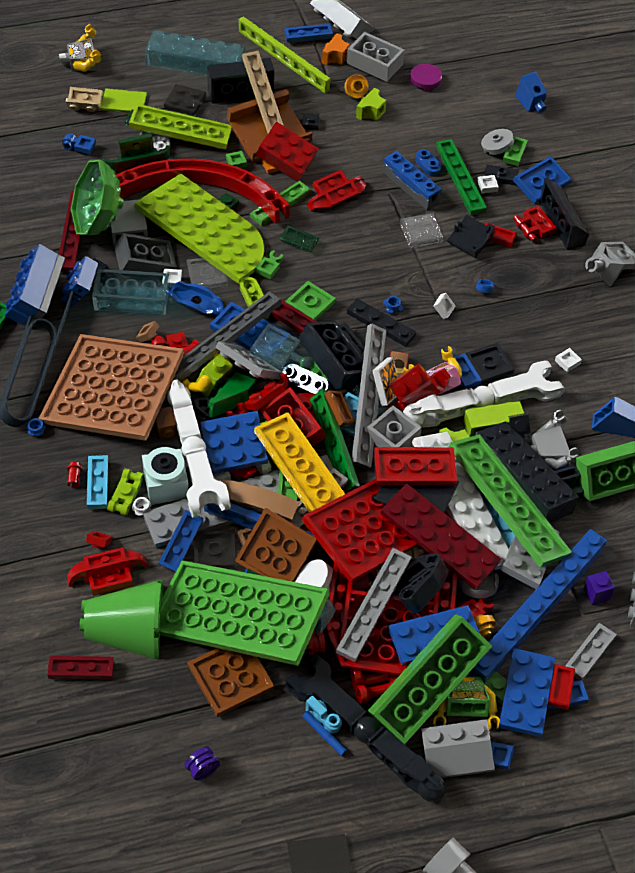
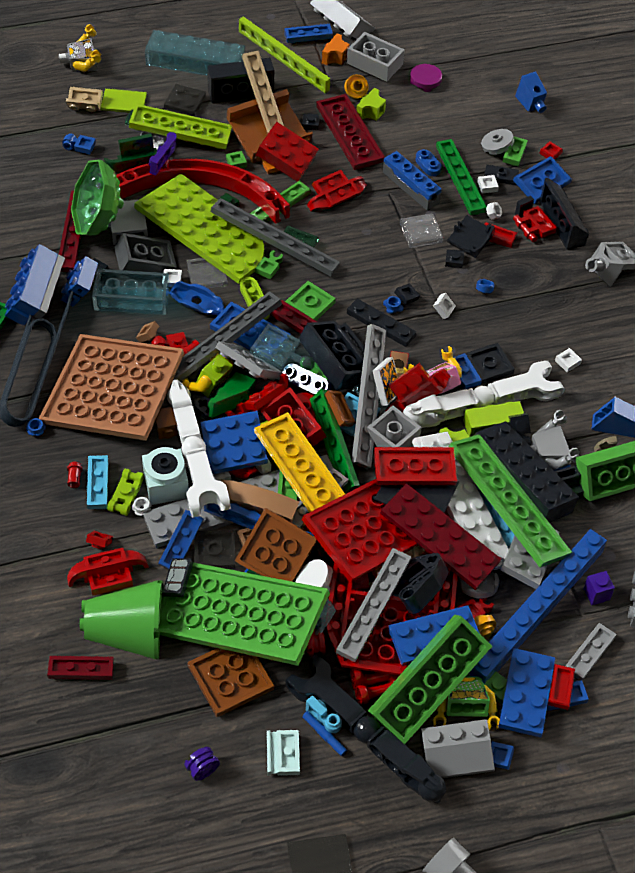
(163, 153): none -> dark purple plate
(177, 577): none -> tile
(275, 237): none -> dark grey plate
(283, 752): none -> light aqua plate
(350, 131): none -> dark red plate
(407, 294): none -> black plate
(454, 258): none -> black plate
(494, 210): none -> white tile
(523, 205): none -> black tile
(552, 150): none -> red tile
(606, 443): none -> dark tan tile

